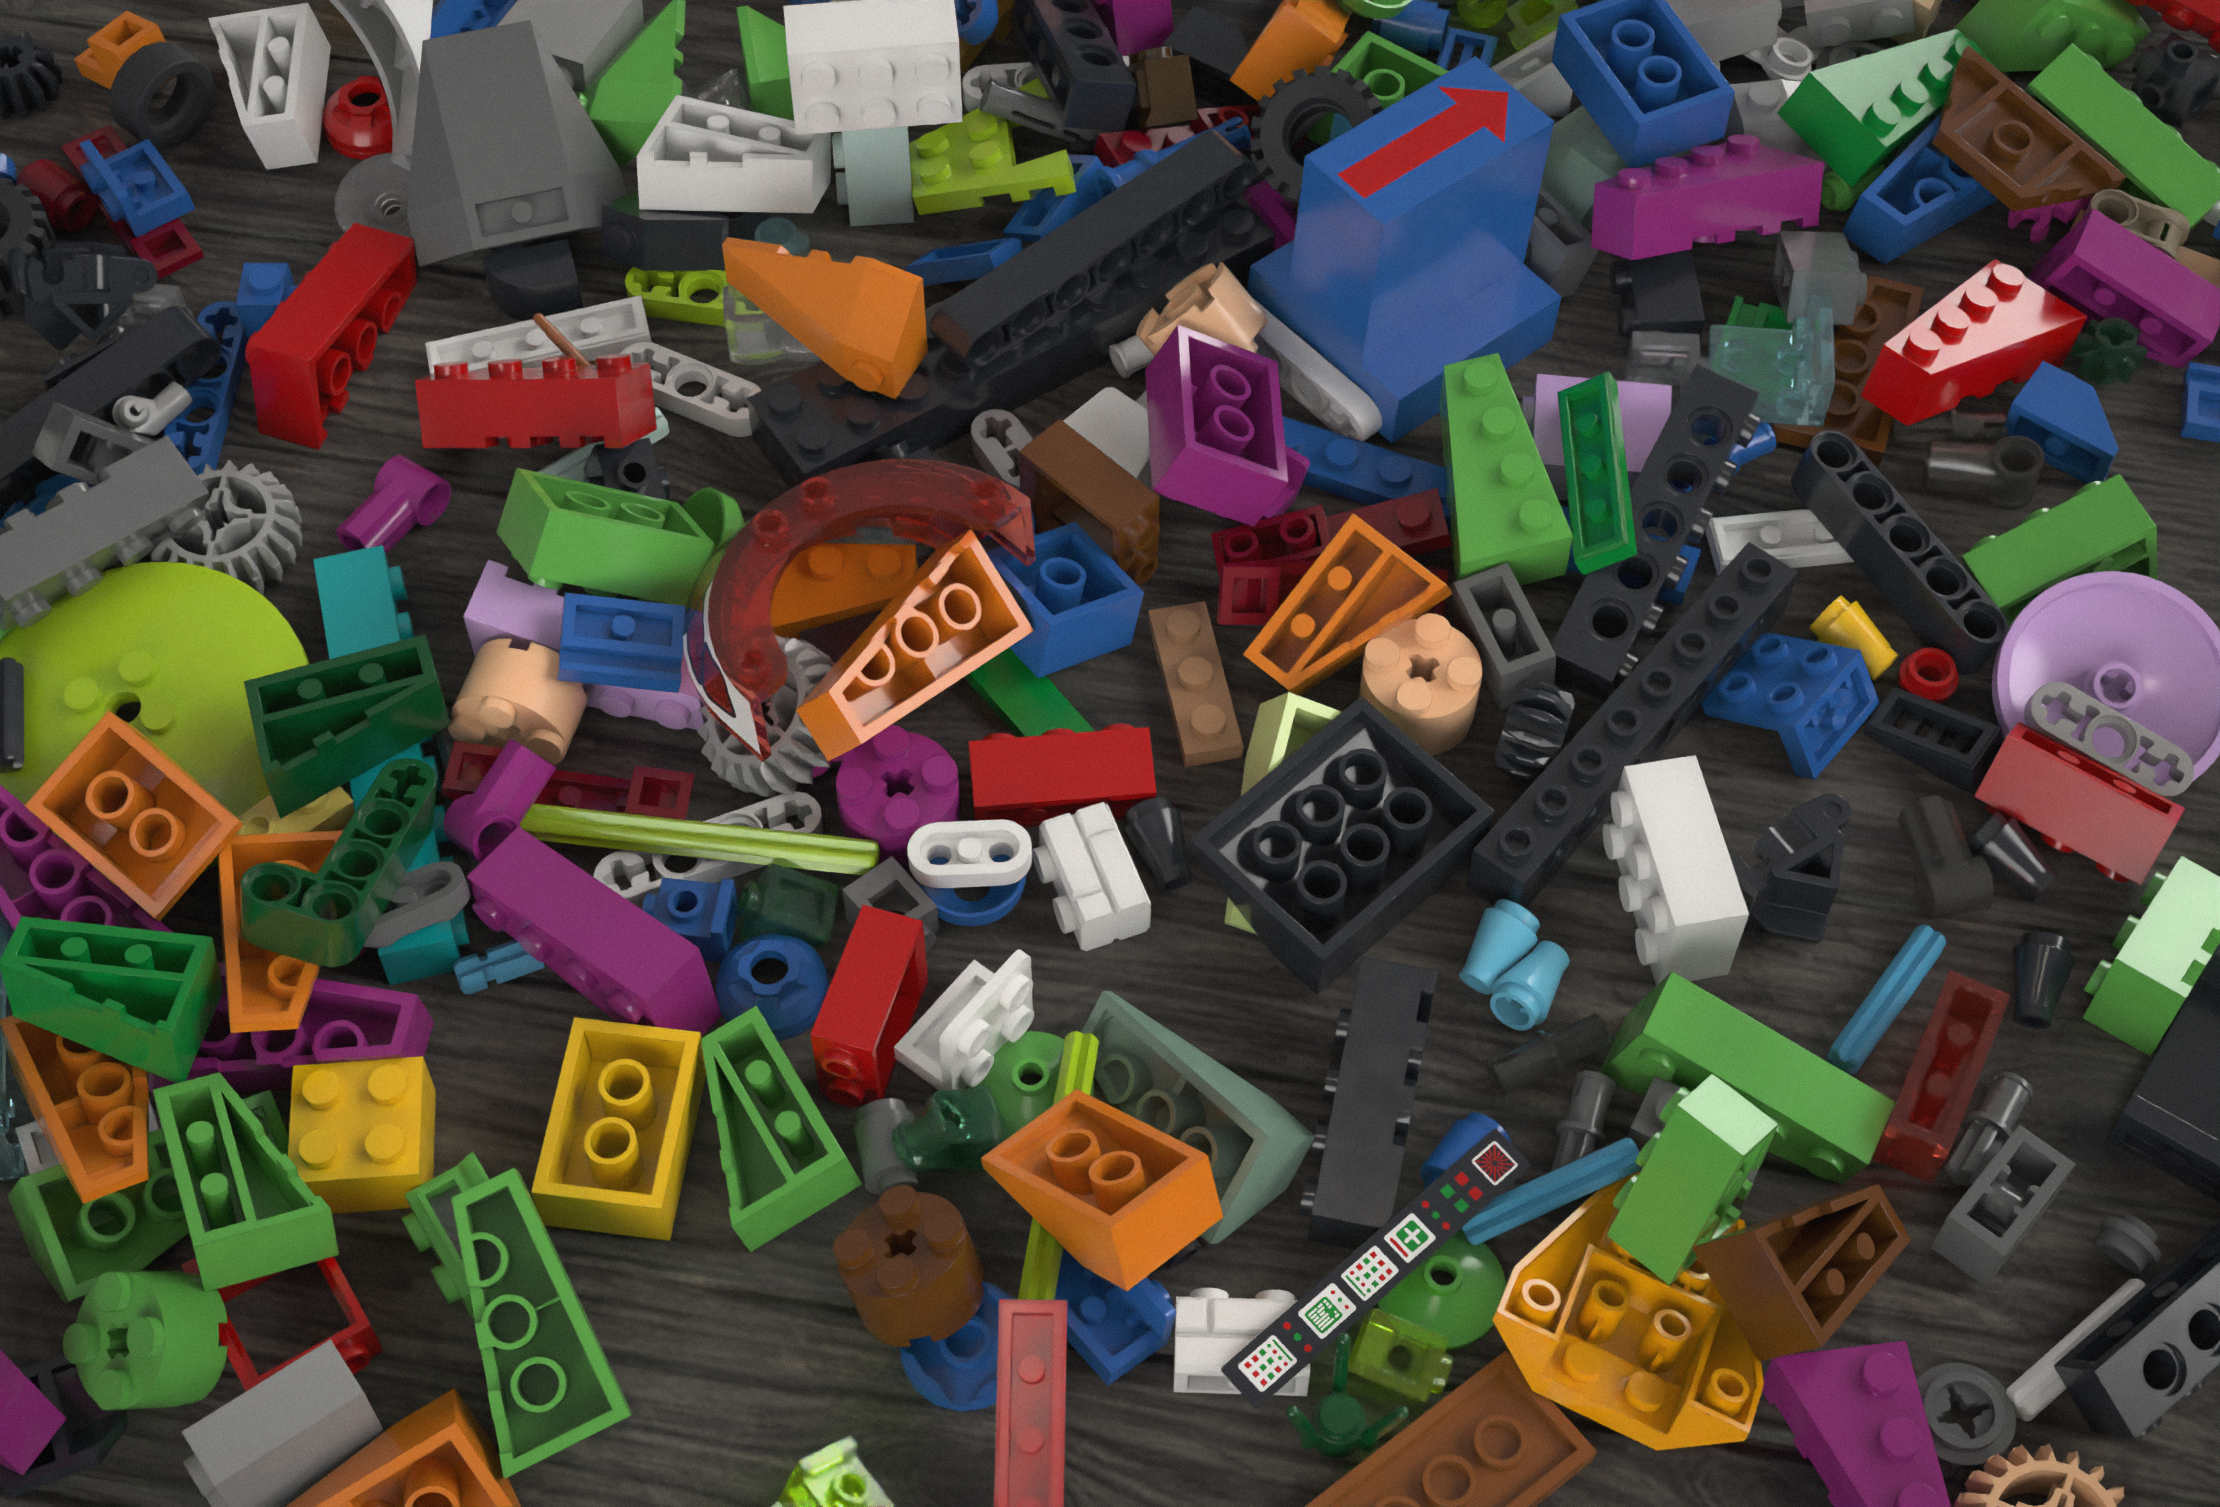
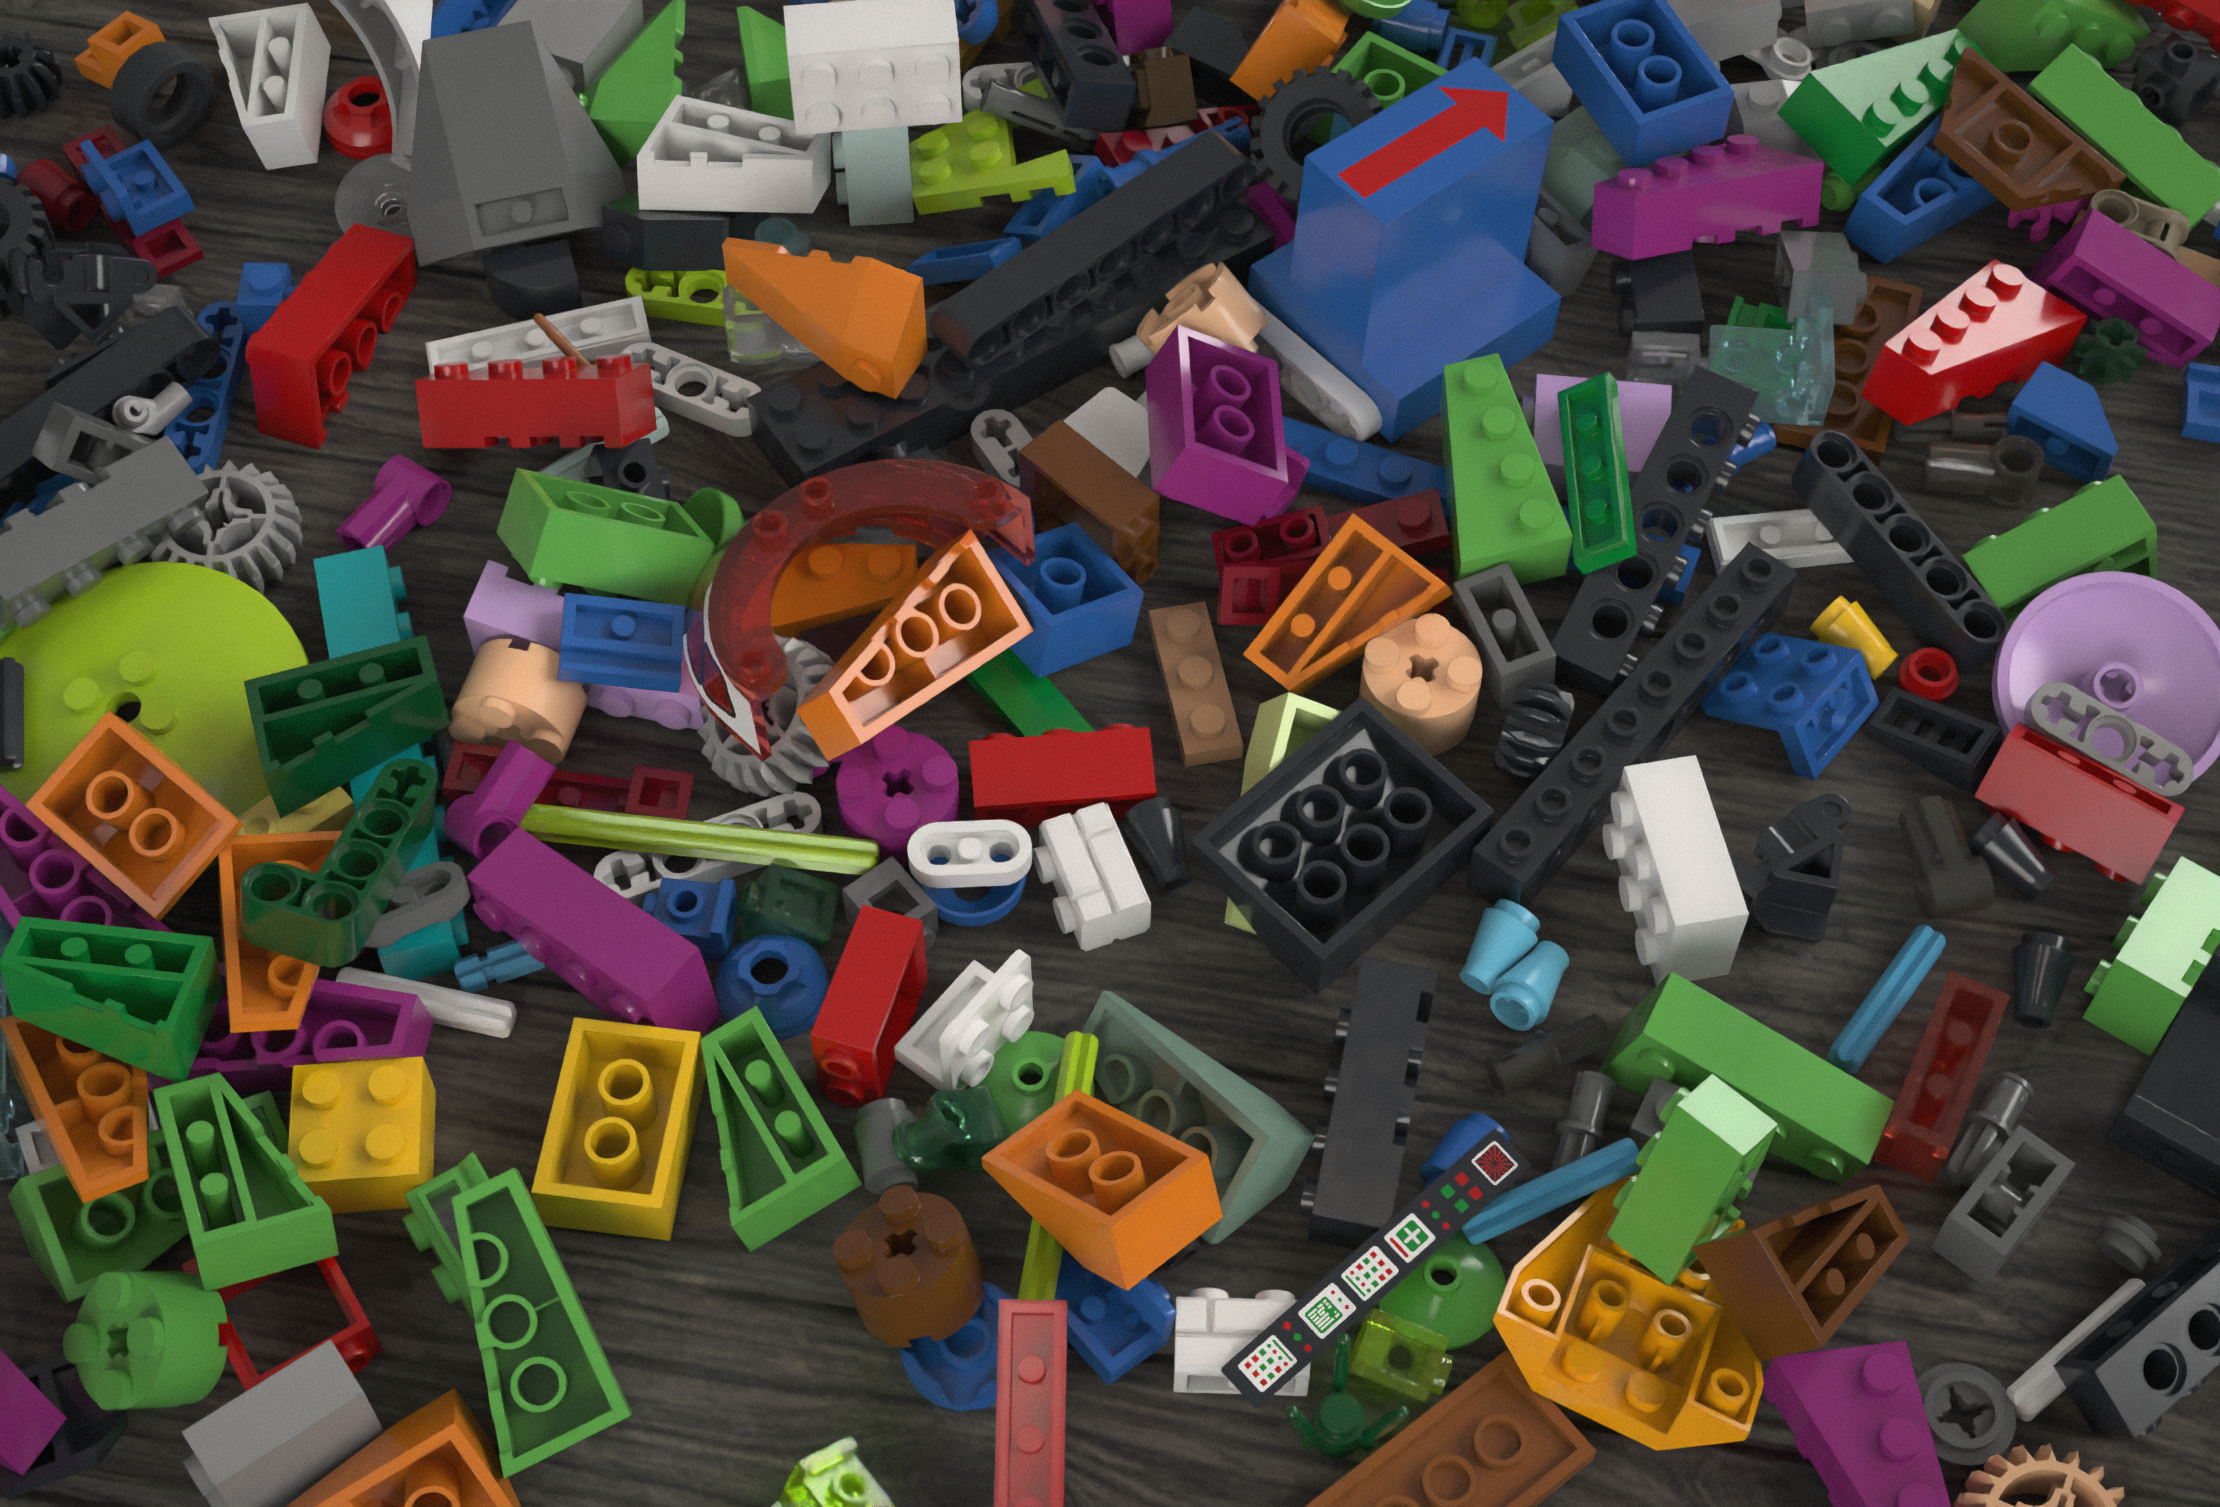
(444, 1005): none -> white axle

